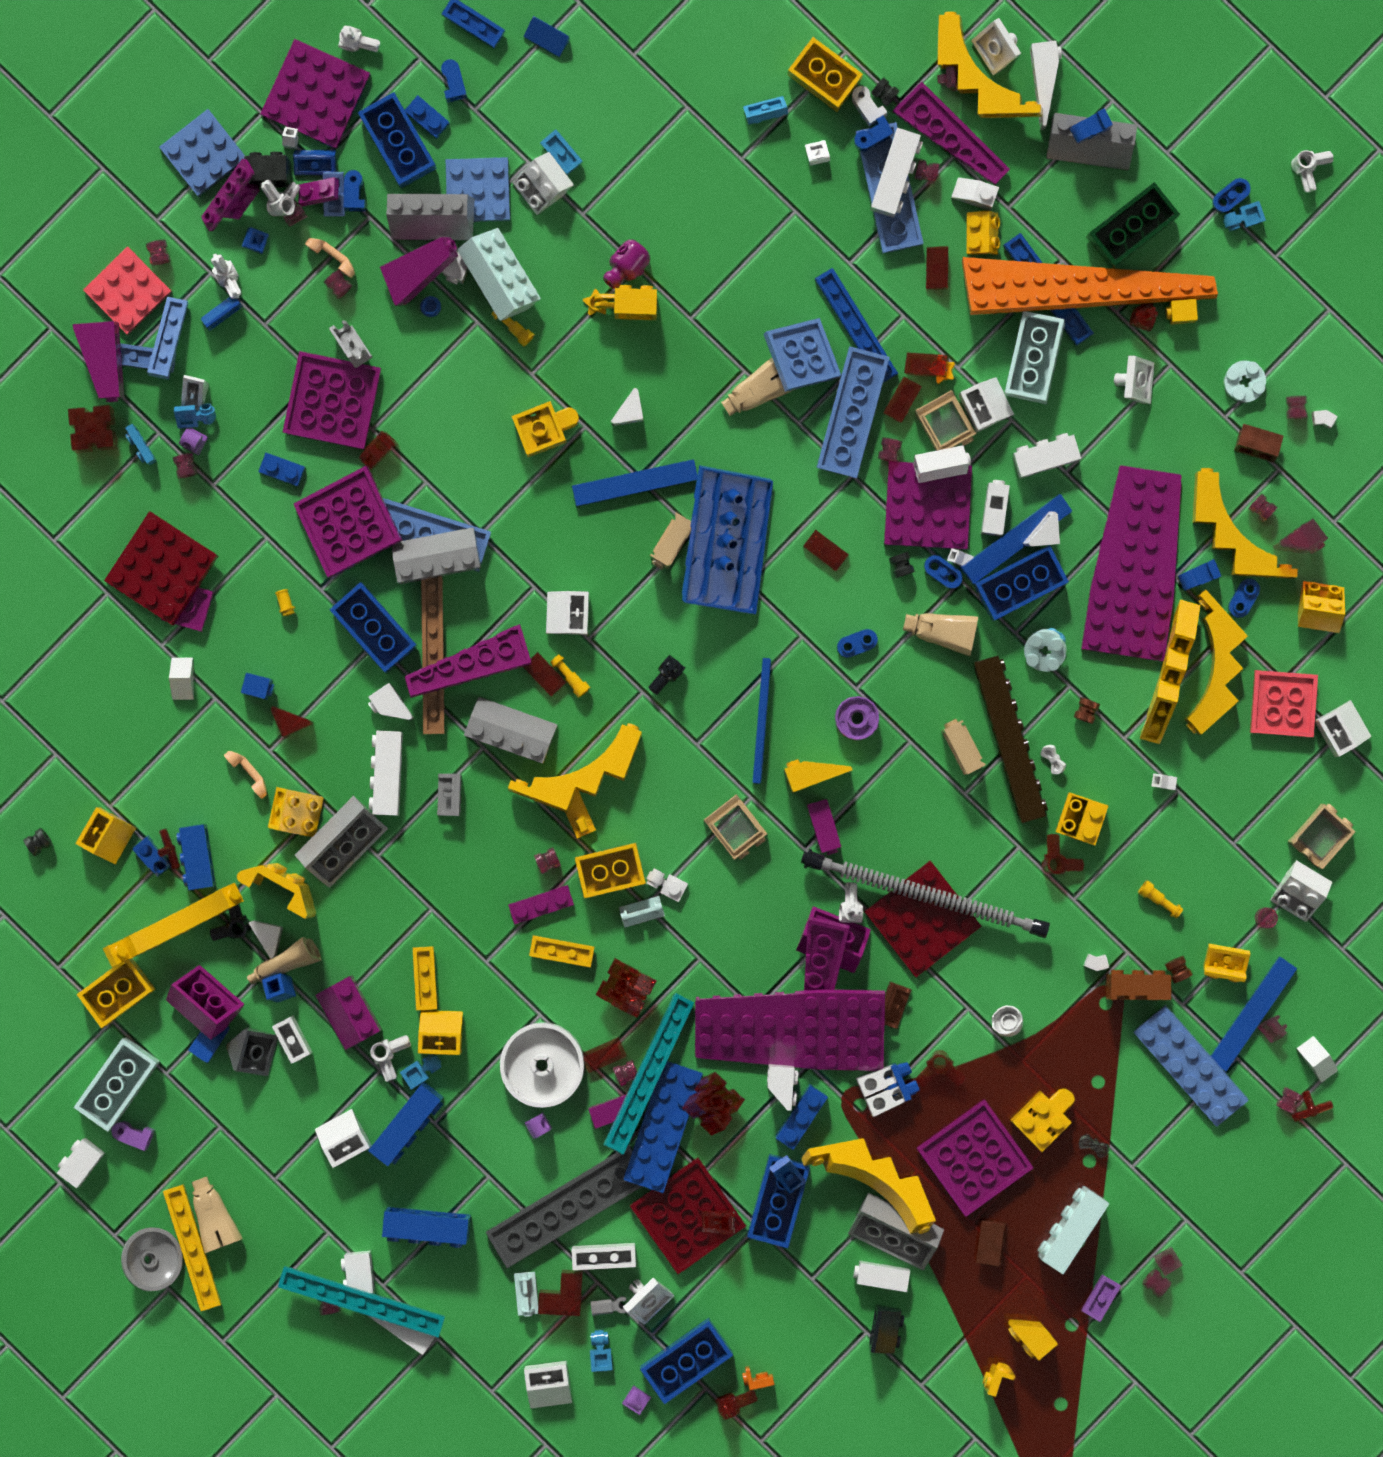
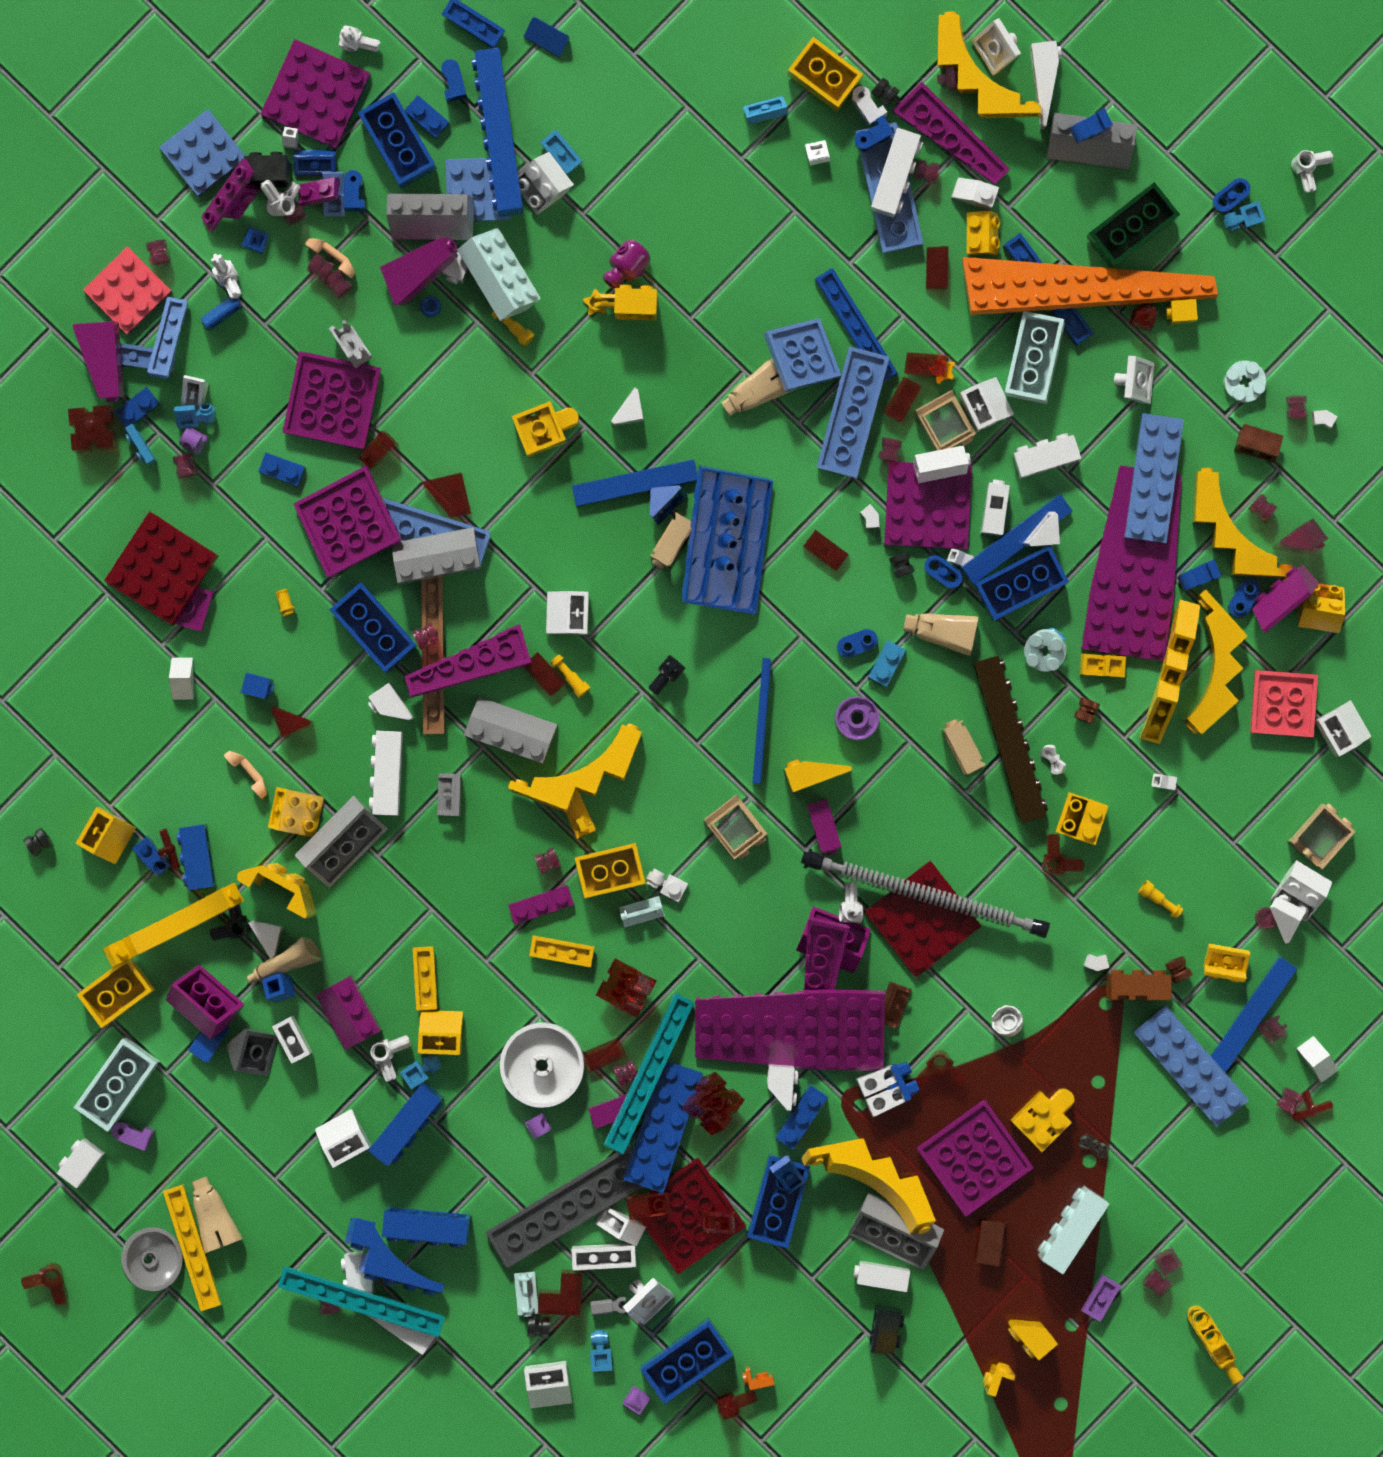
(54, 1284): none -> clear red axle
(137, 407): none -> blue plate
(320, 267): none -> clear pink wheel
(381, 1263): none -> blue arch
(425, 636): none -> clear pink wheel
(450, 494): none -> clear red wing
(498, 131): none -> blue brick
(538, 1327): none -> pearl dark grey wheel
(620, 1225): none -> white slope
(648, 1205): none -> clear red slope
(664, 501): none -> slope
(871, 517): none -> white piece
(886, 663): none -> dark azure plate
(1102, 665): none -> yellow slope
(1153, 478): none -> medium blue plate
(1216, 1346): none -> yellow piece
(1284, 597): none -> magenta slope
(1287, 917): none -> white slope

